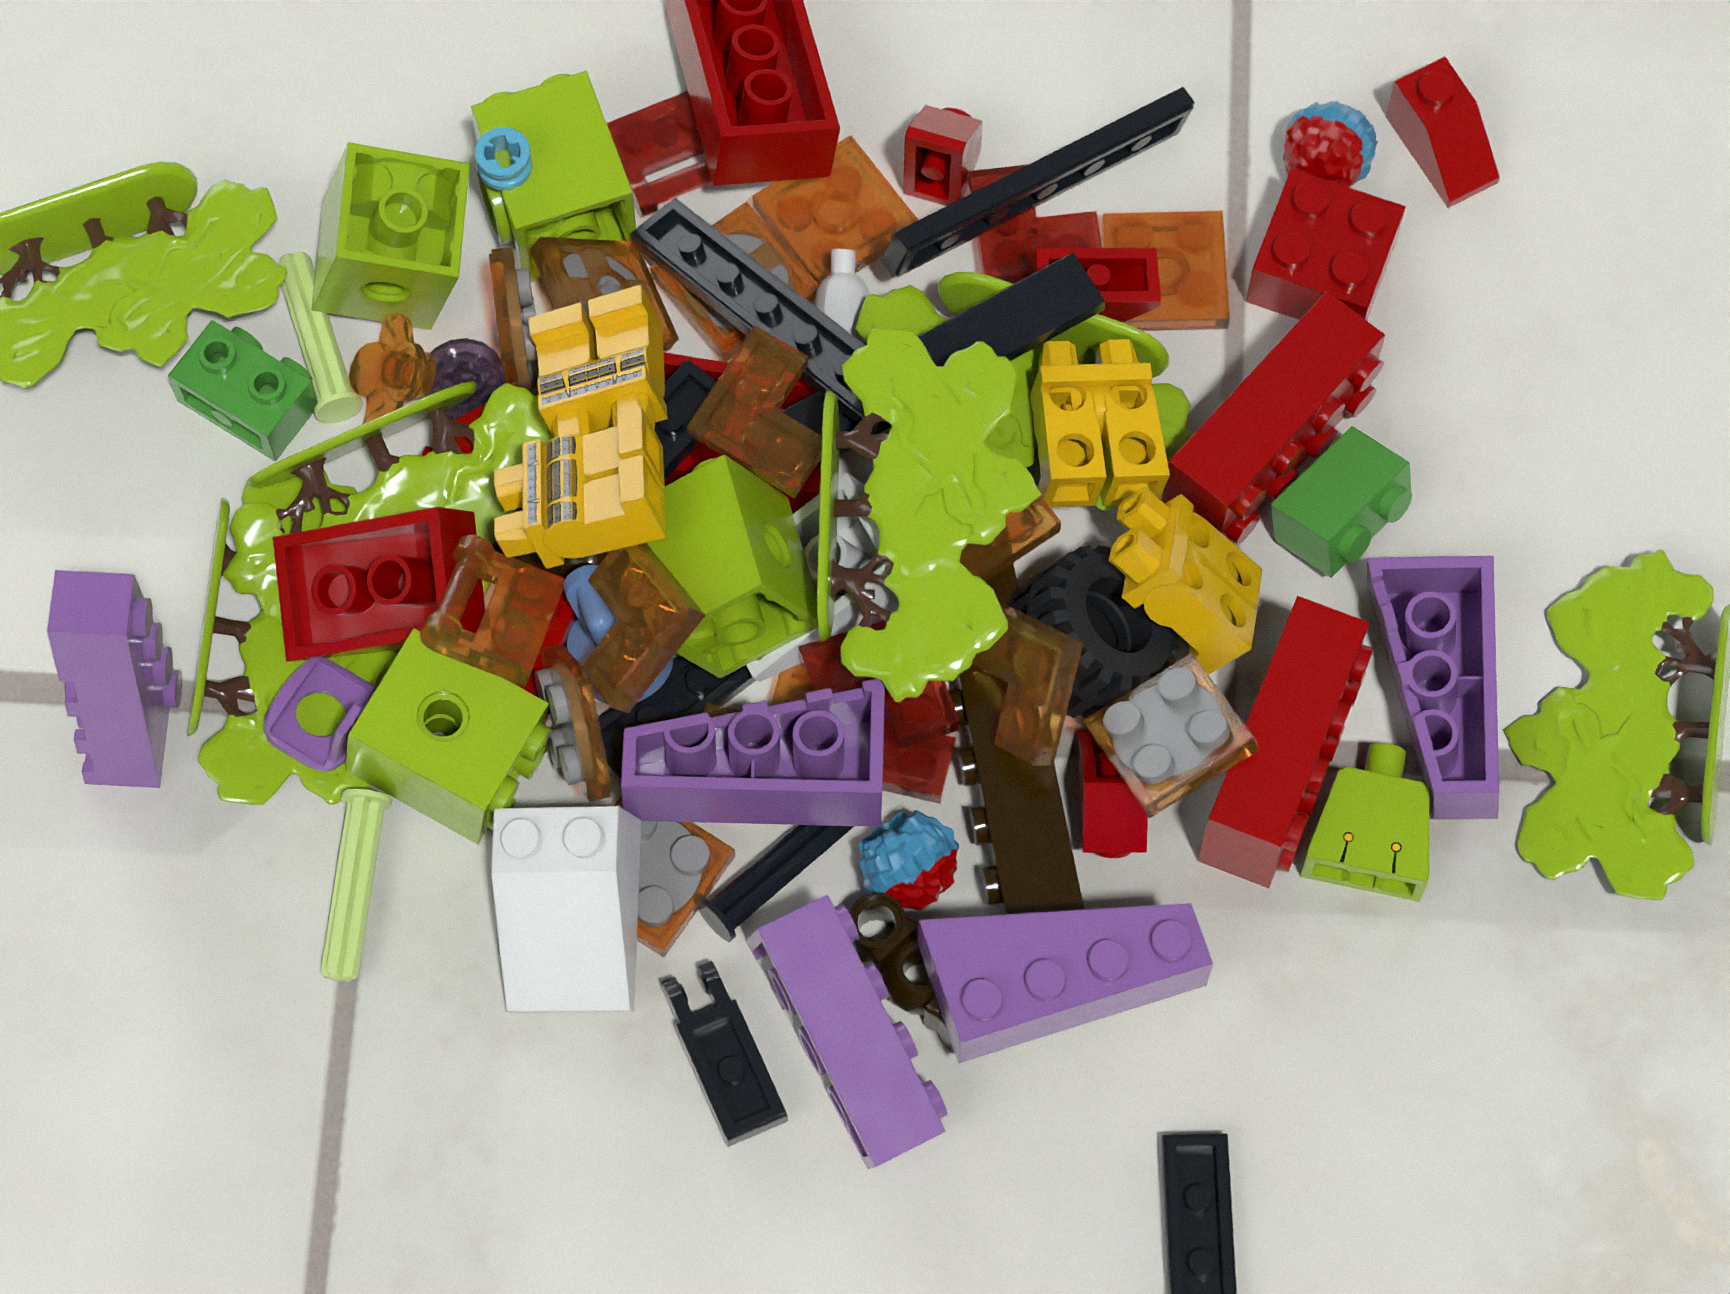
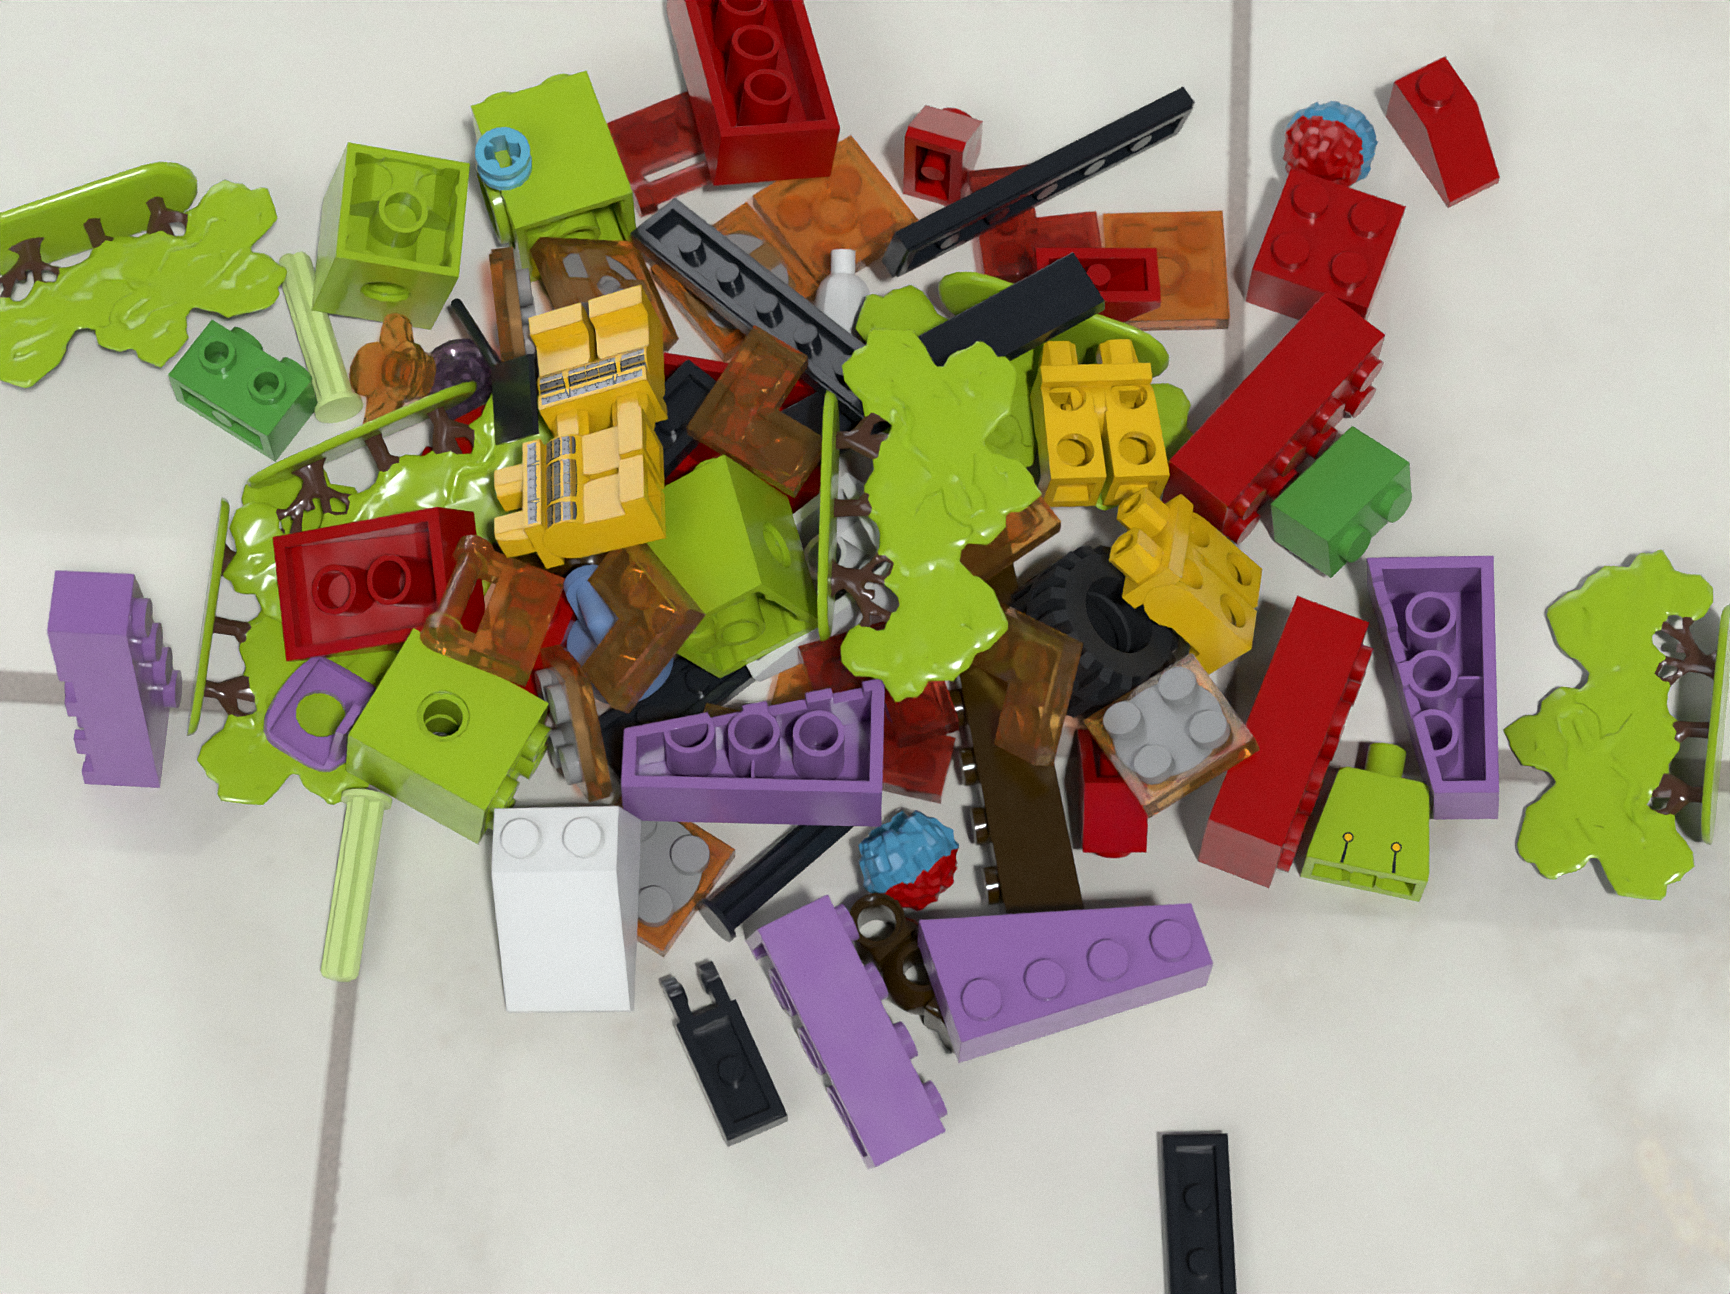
(512, 385): none -> black piece

